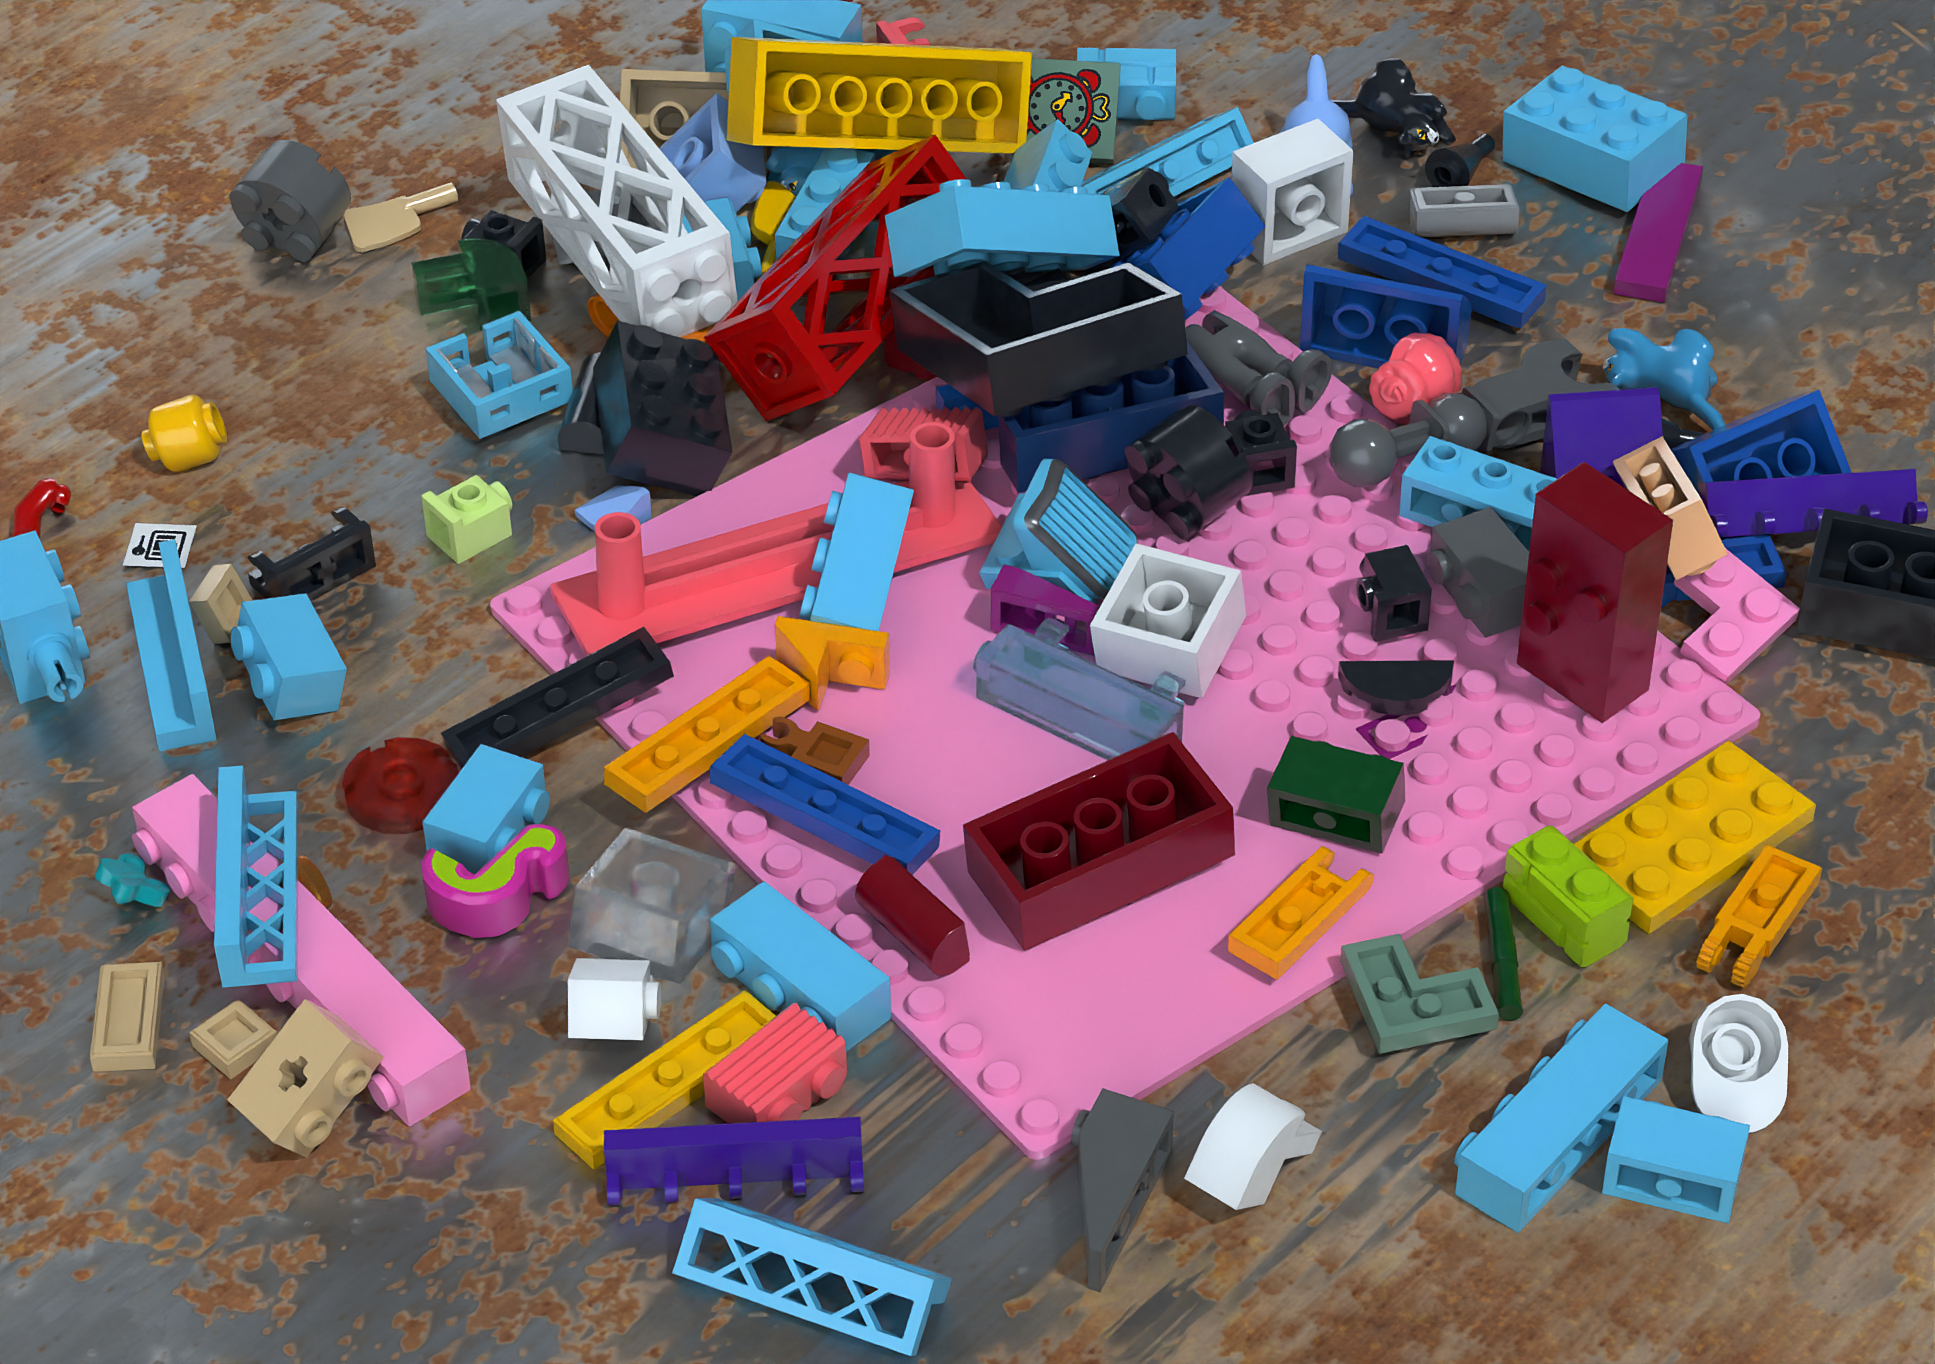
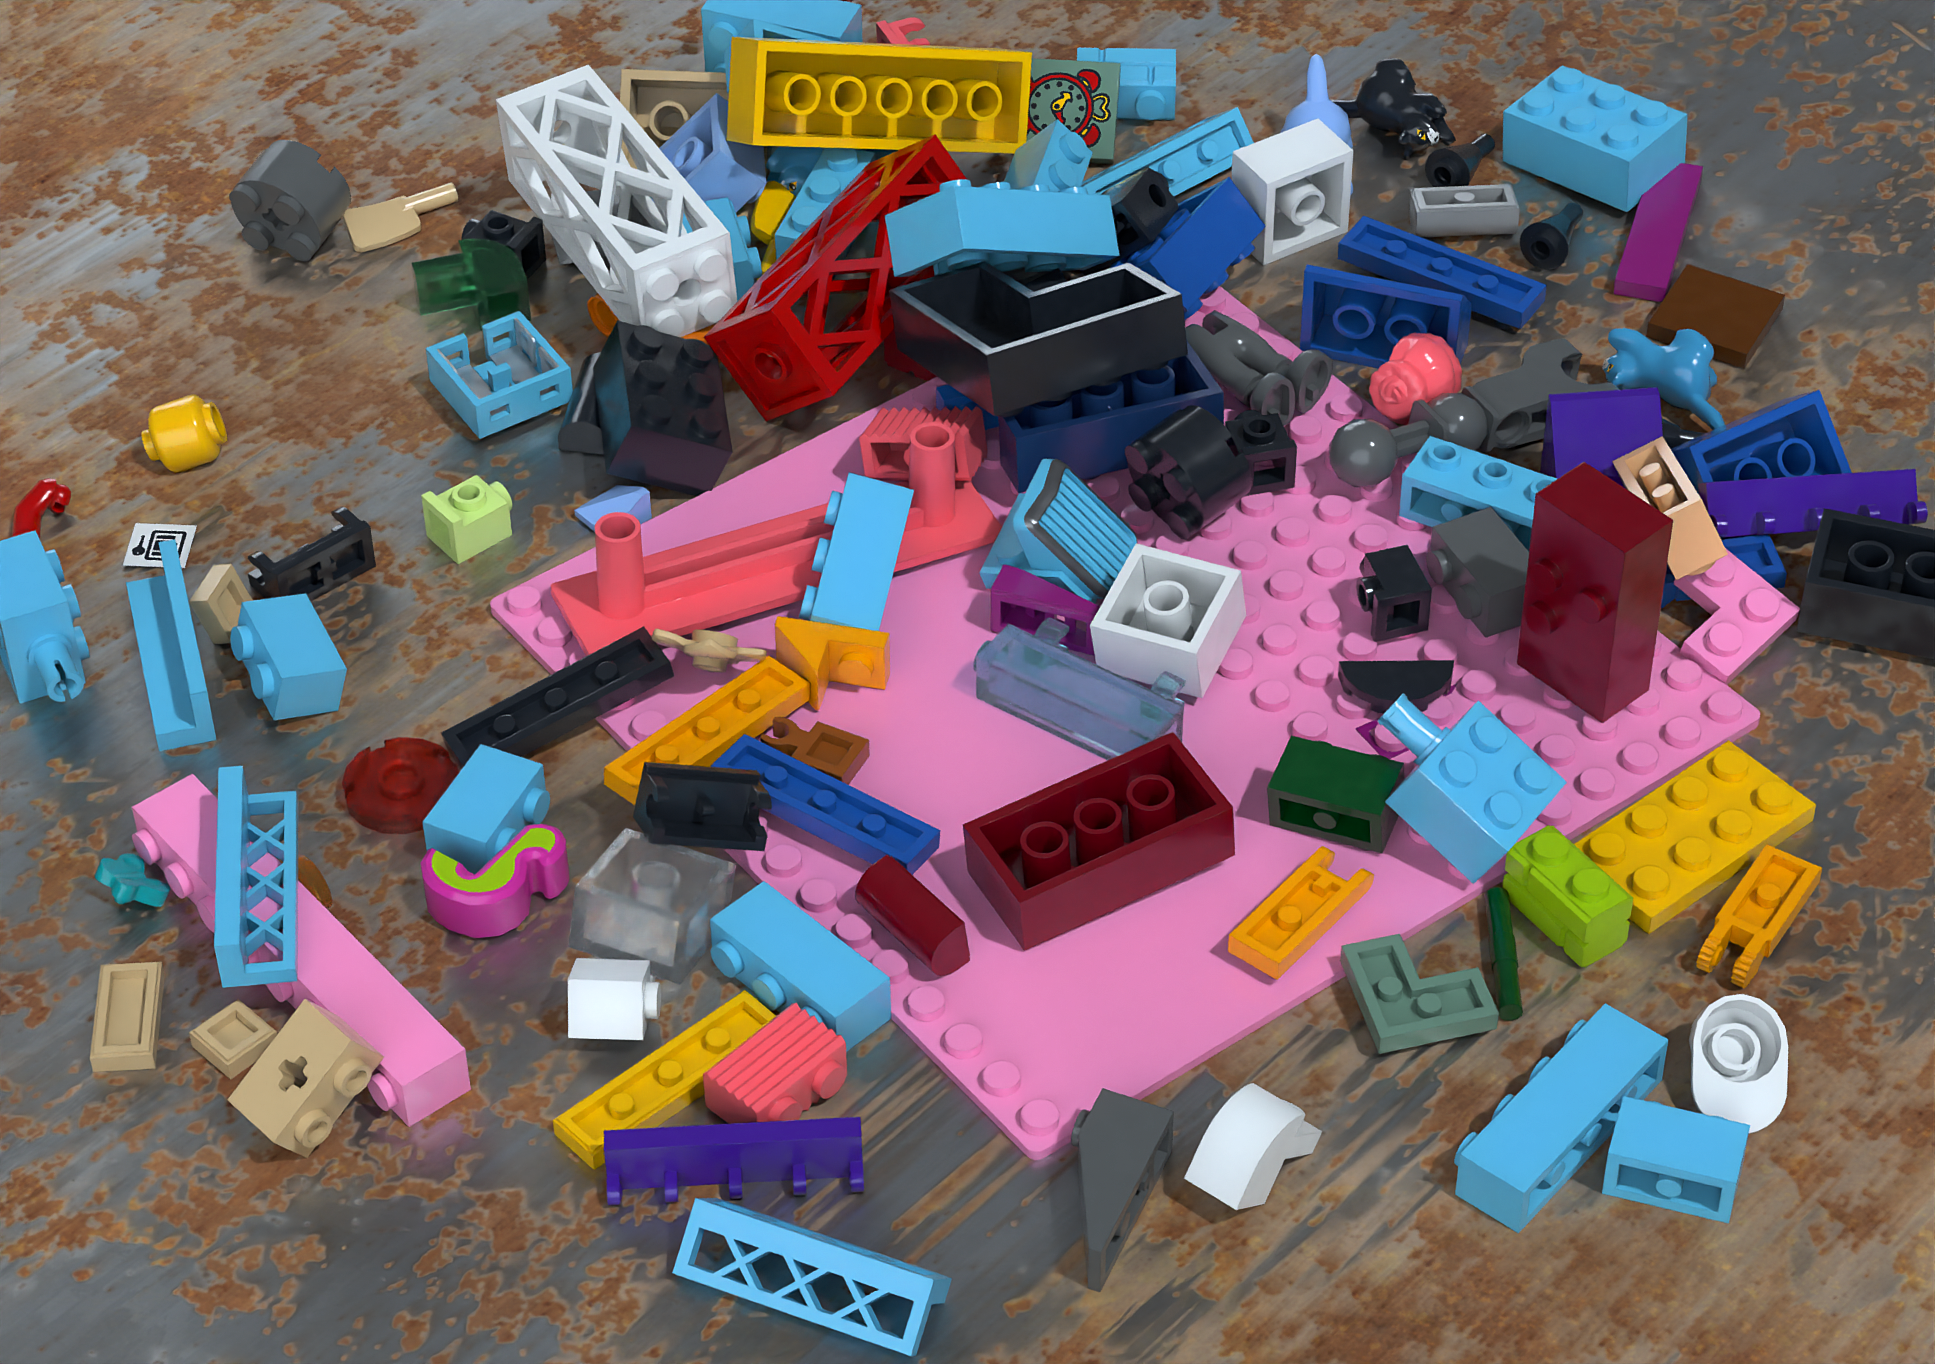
(701, 806): none -> black hinge
(710, 649): none -> tan plate
(1470, 786): none -> medium azure brick
(1548, 240): none -> black cone
(1722, 309): none -> reddish brown tile

